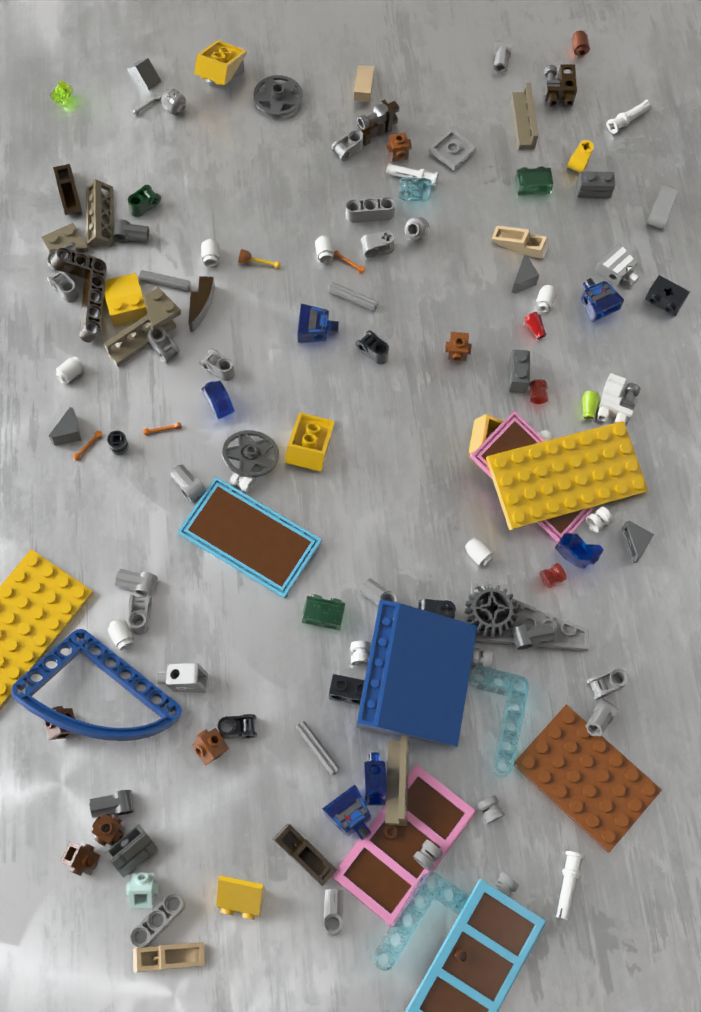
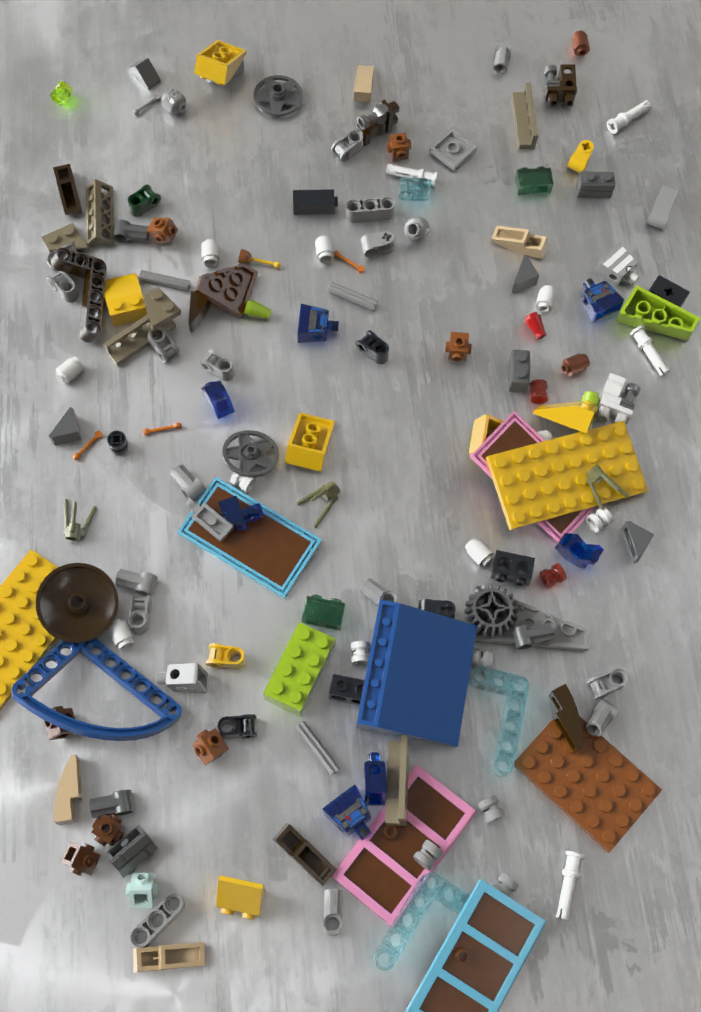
(68, 792): none -> tan slope
(73, 530): none -> olive plant
(77, 603): none -> dark brown dish
(162, 230): none -> dark orange brick
(209, 520): none -> light grey plate
(221, 657): none -> yellow piece
(228, 288): none -> reddish brown plate
(238, 517): none -> clear blue brick
(257, 310): none -> lime cone
(299, 669): none -> lime brick
(314, 202): none -> black brick
(328, 492): none -> olive plant
(512, 563): none -> black brick
(567, 716): none -> dark brown slope
(575, 364): none -> copper brick
(575, 415): none -> yellow slope
(596, 475): none -> olive plant
(646, 344): none -> white pin
(657, 315): none -> lime wedge

